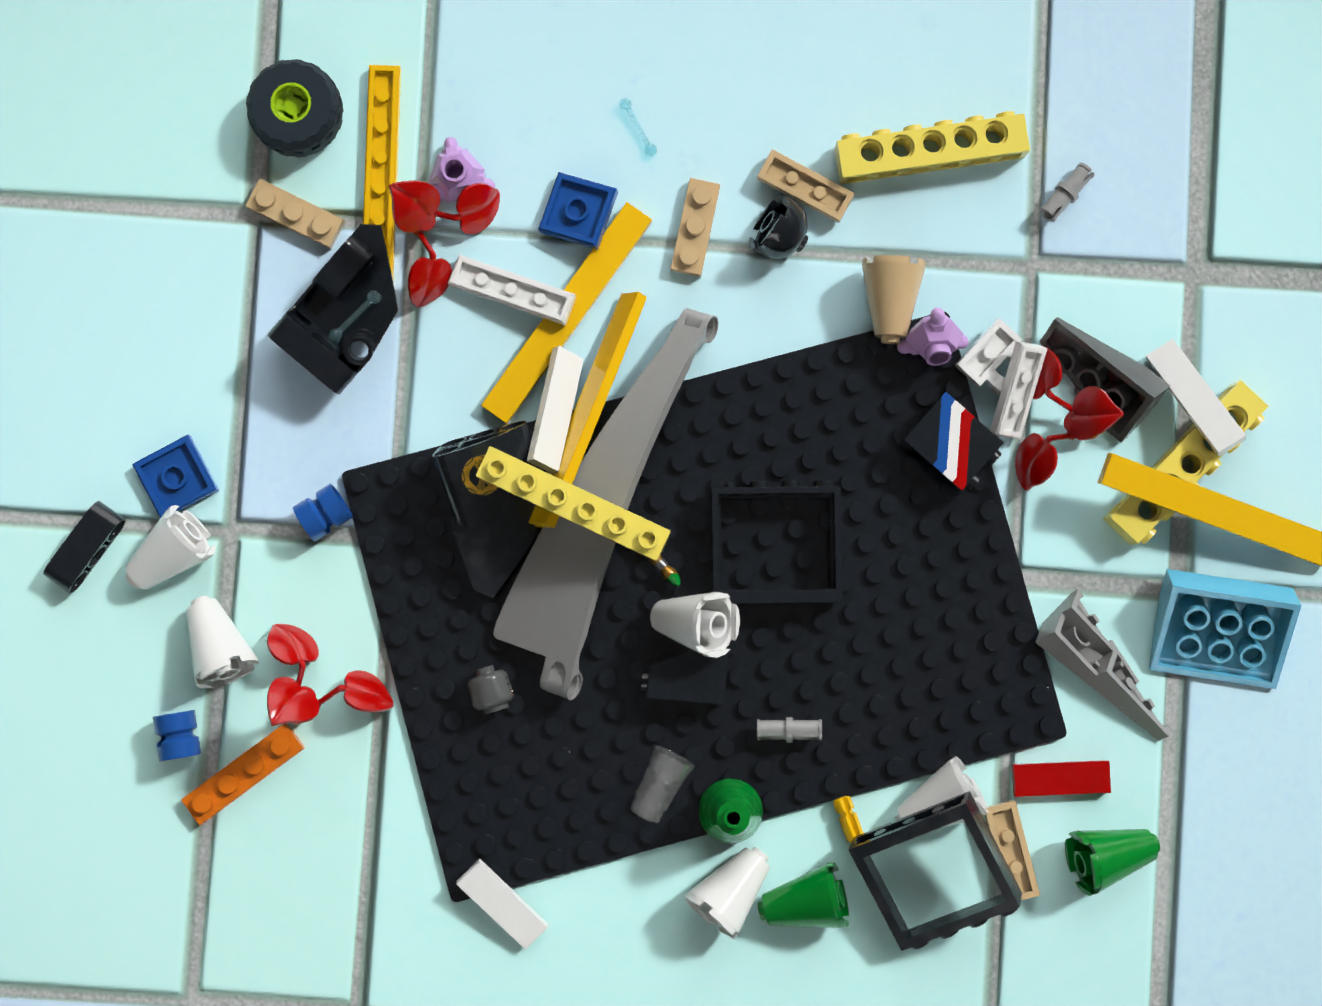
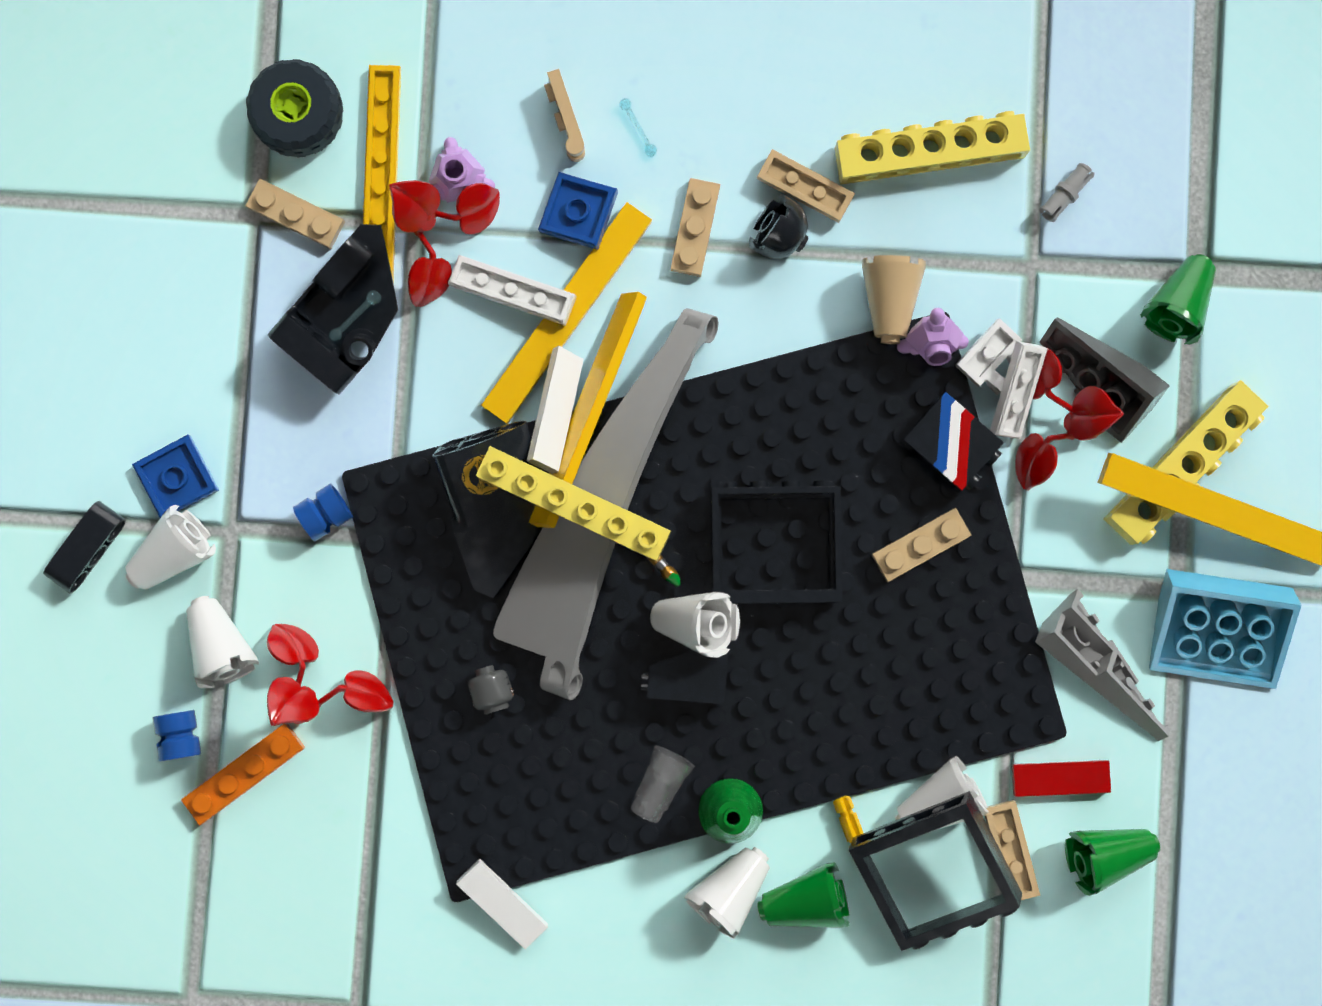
(565, 117): none -> tan plate
(789, 729): light grey pin -> none
(921, 545): none -> tan plate
(1182, 301): none -> green cone
(1196, 397): white tile -> none

